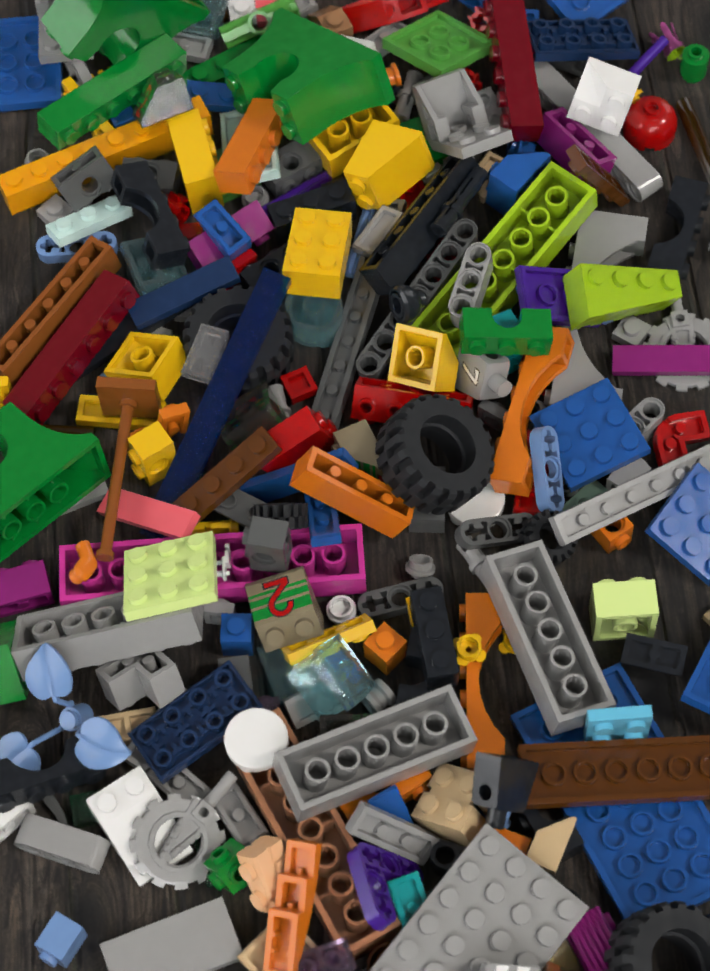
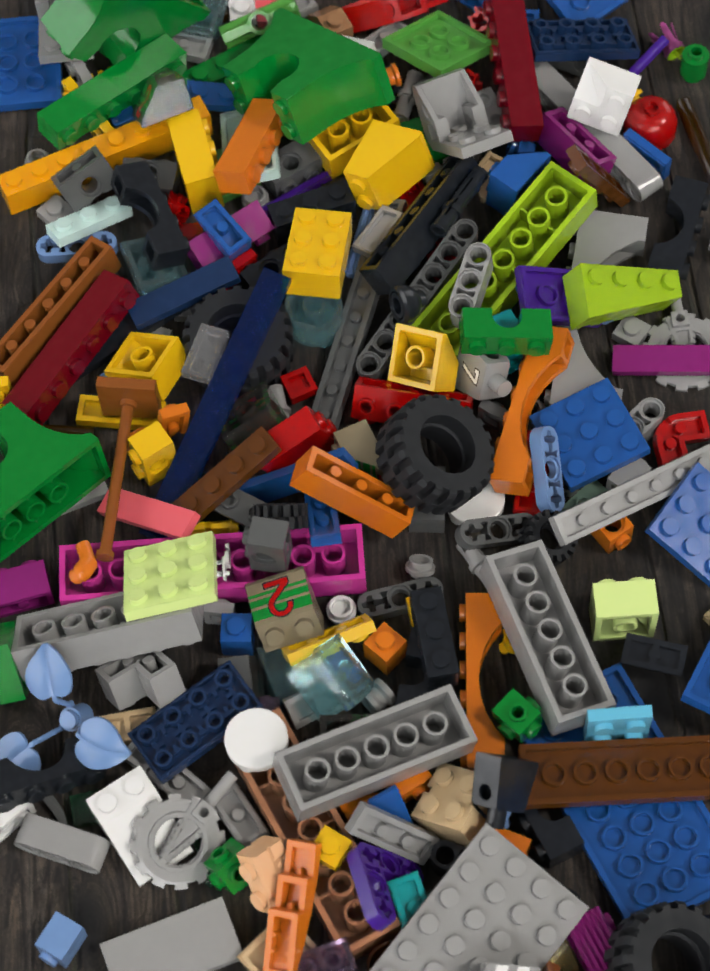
(334, 847): none -> yellow plate
(469, 641): yellow plate -> none
(518, 716): none -> green brick
(550, 844): tan tile -> none
(652, 154): none -> blue tile

